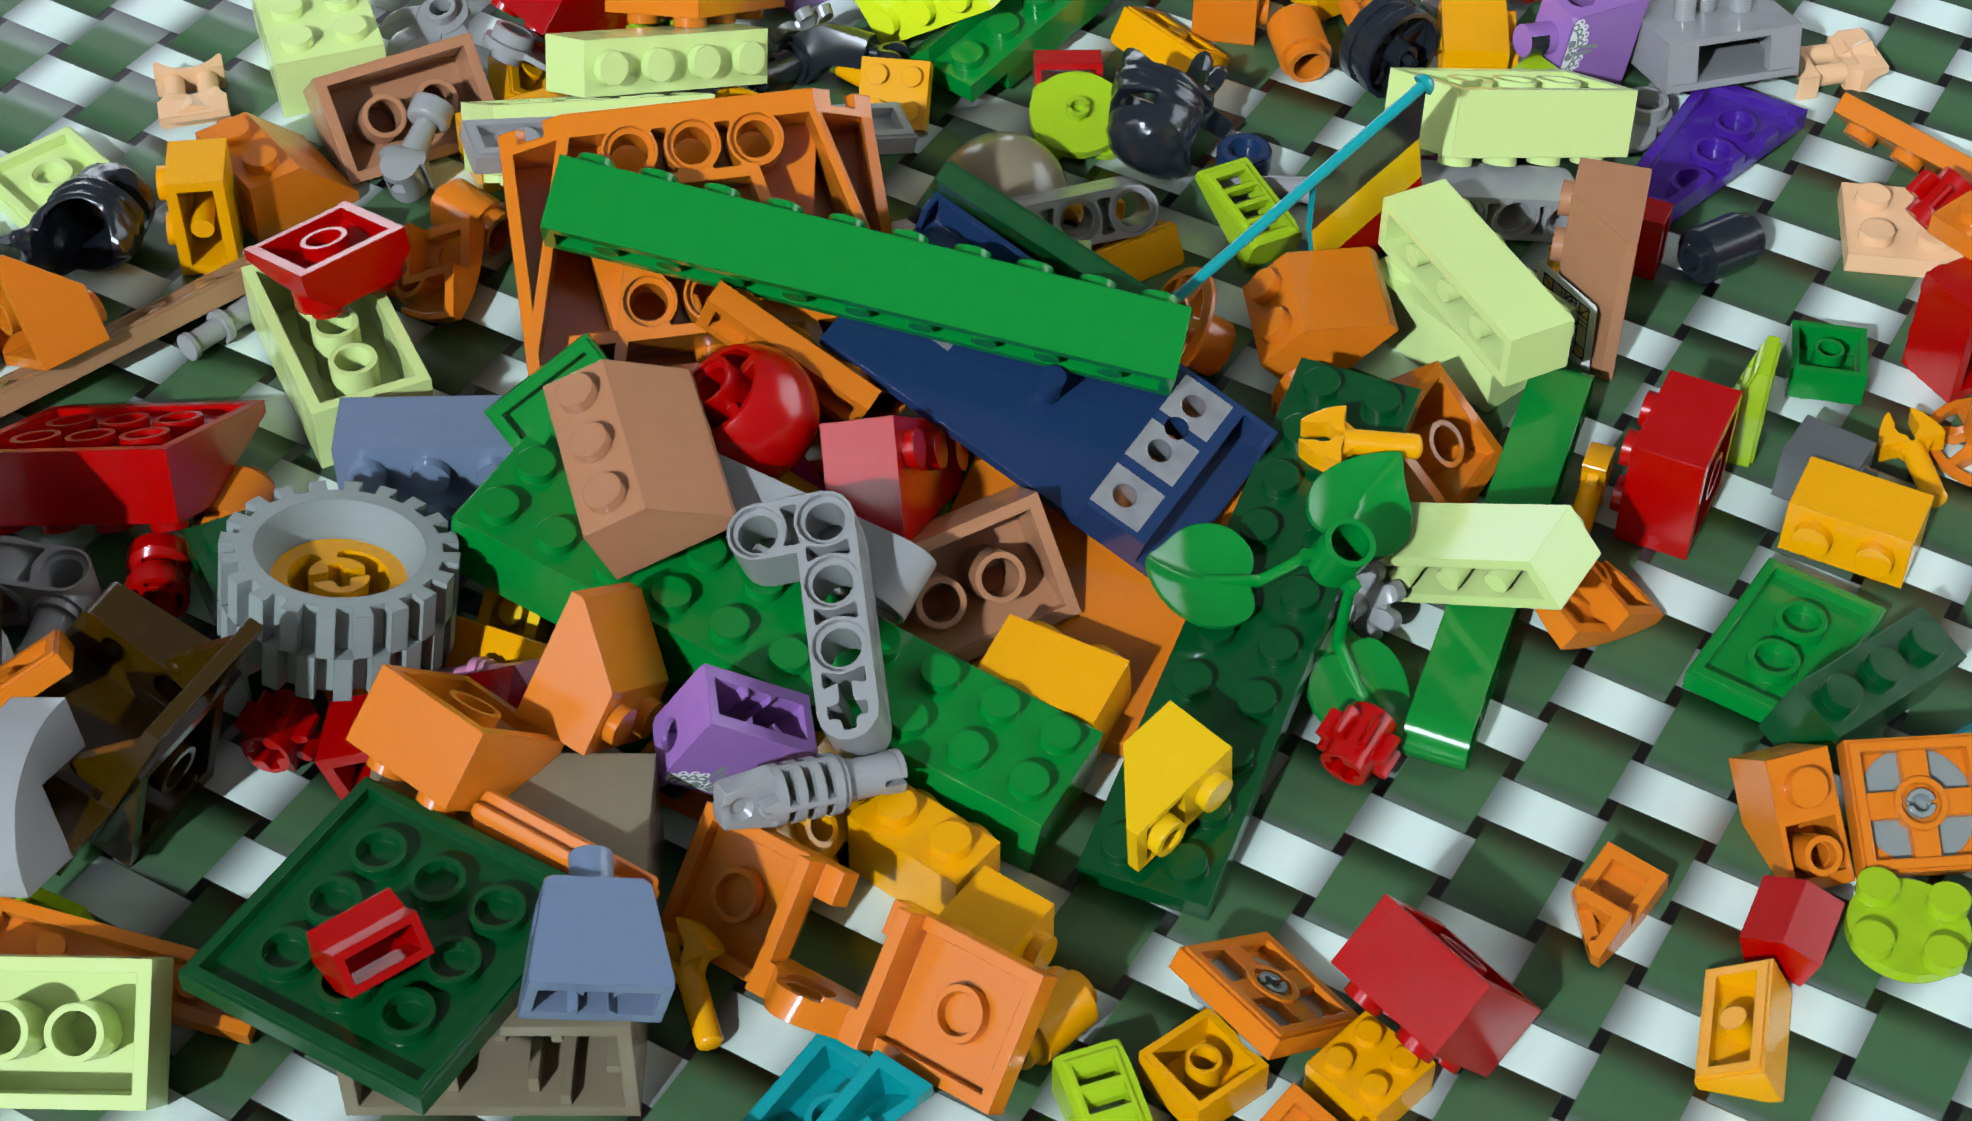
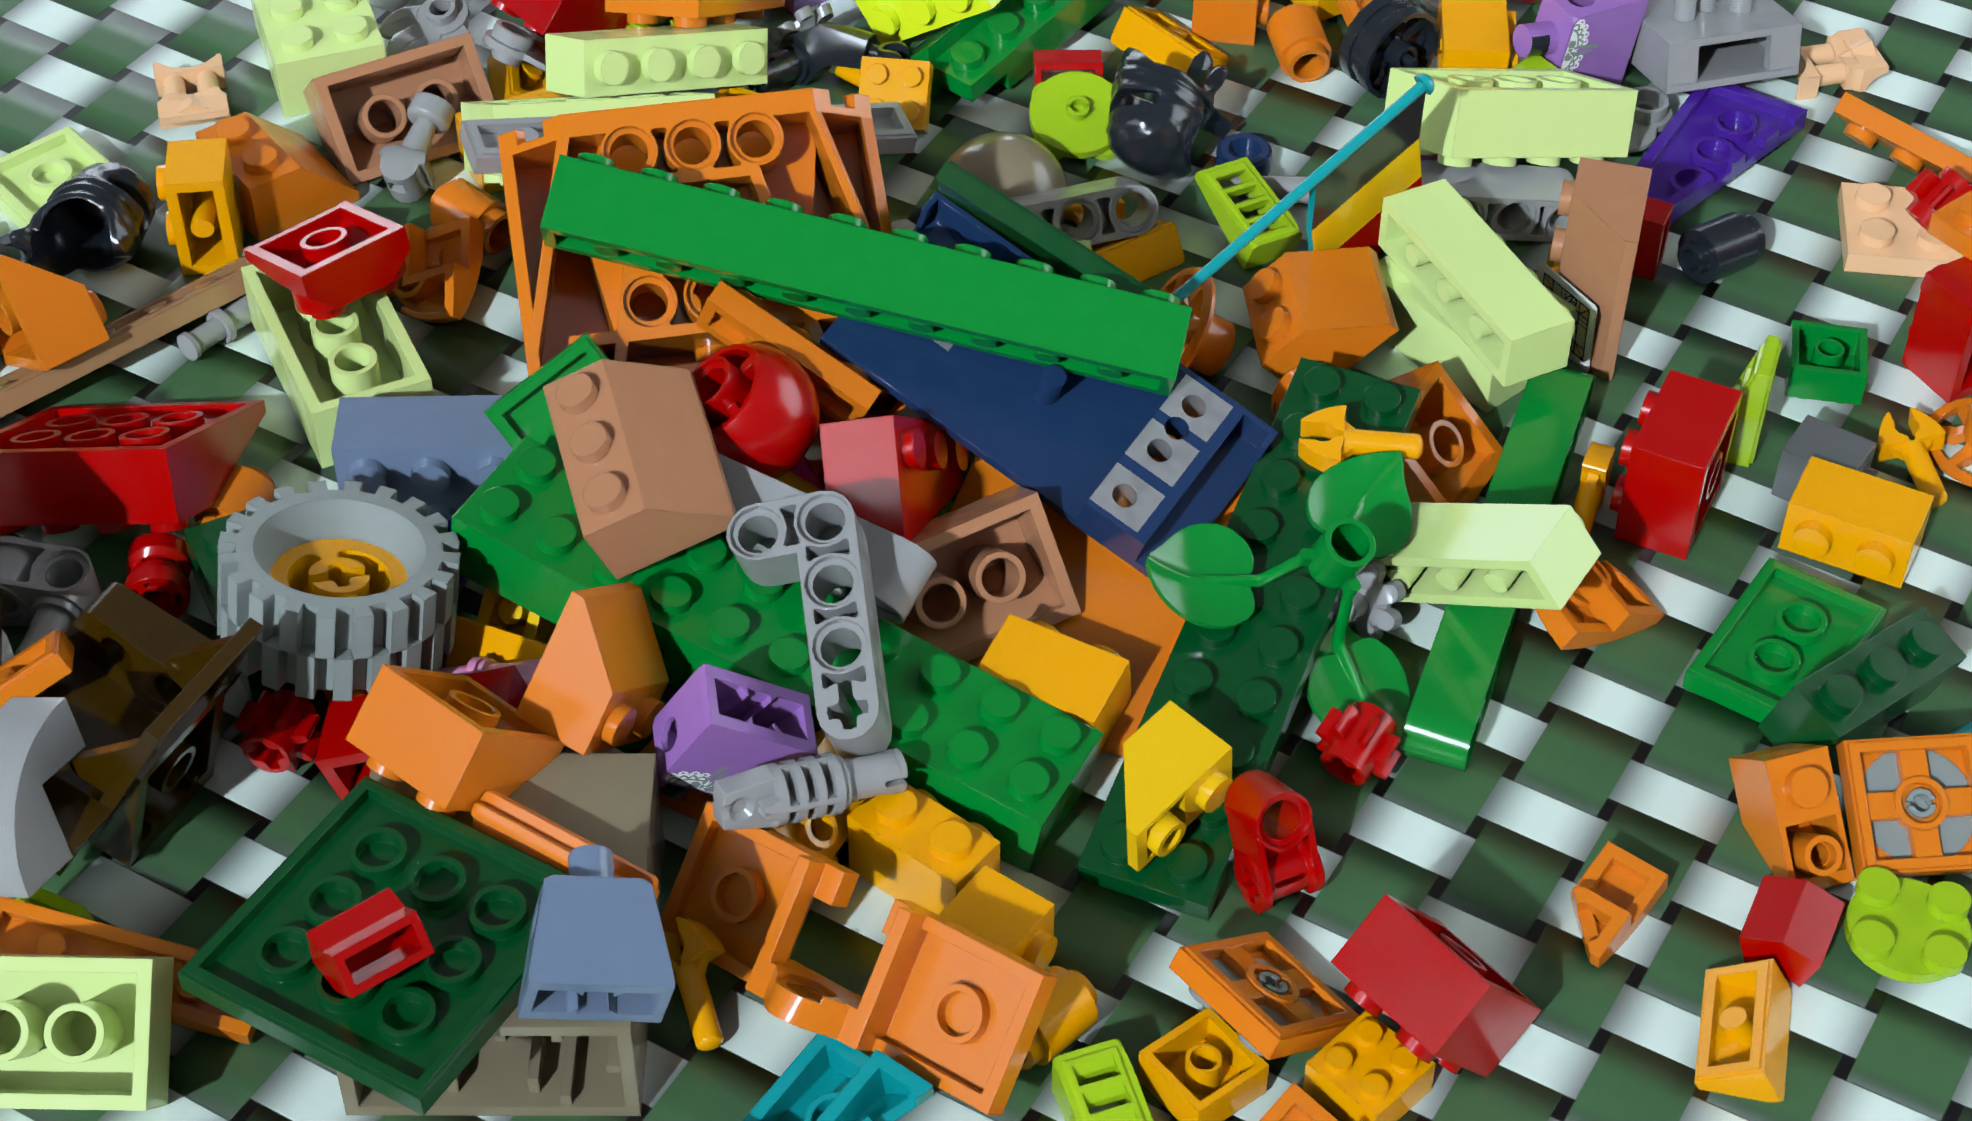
(1275, 851): none -> red piece

